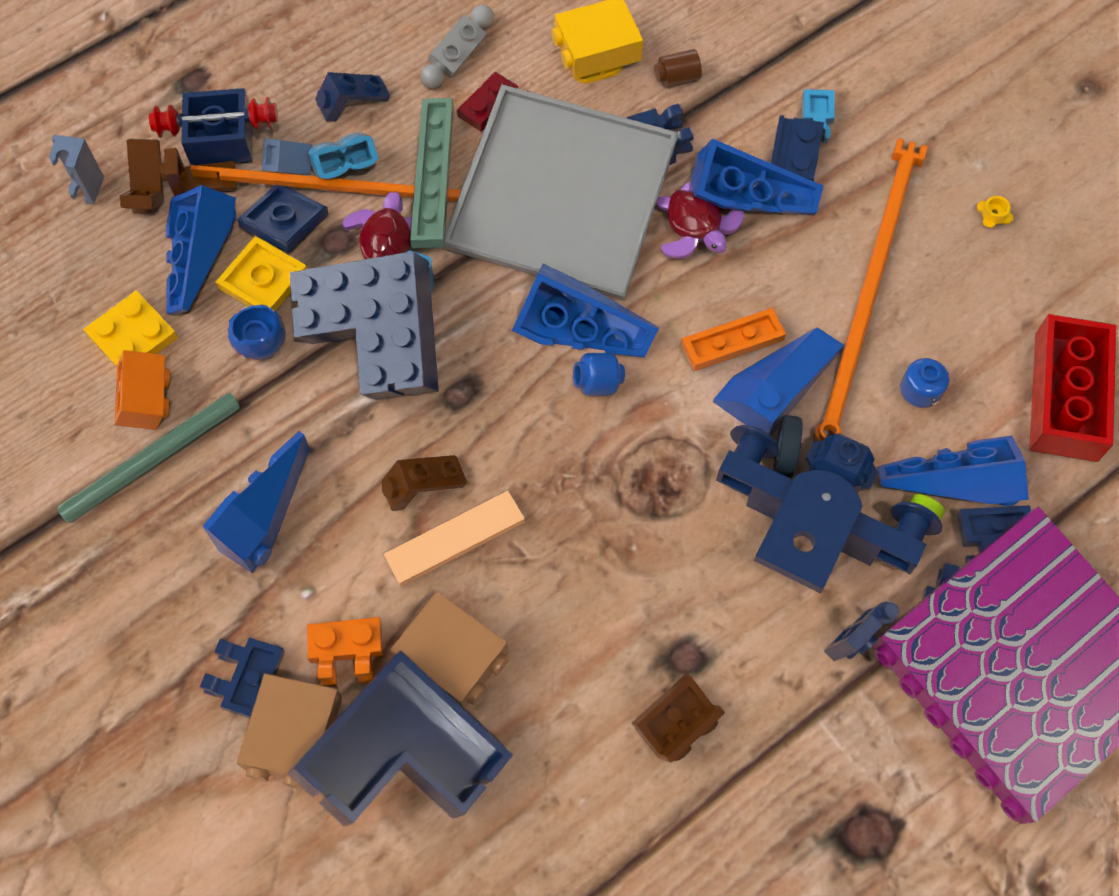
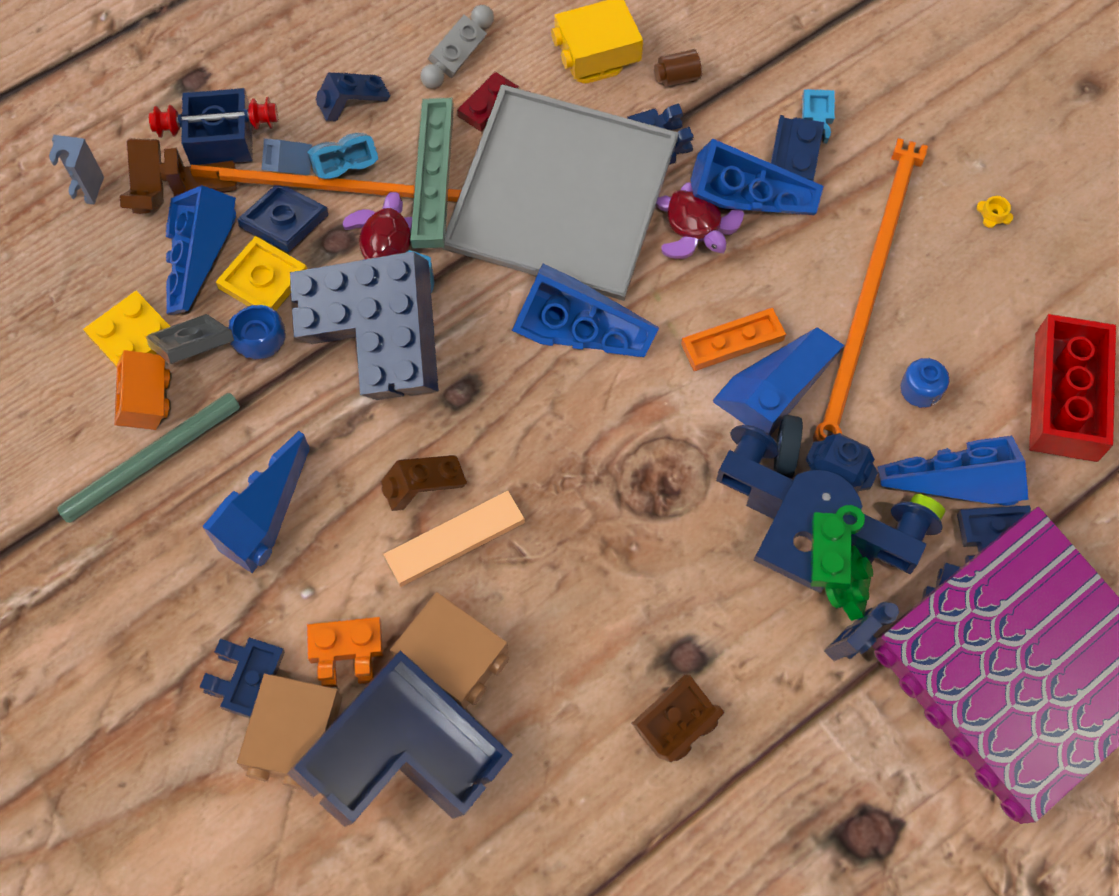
(189, 338): none -> dark grey tile
(598, 374): blue head -> none
(833, 547): none -> green hinge
(855, 598): none -> green hinge

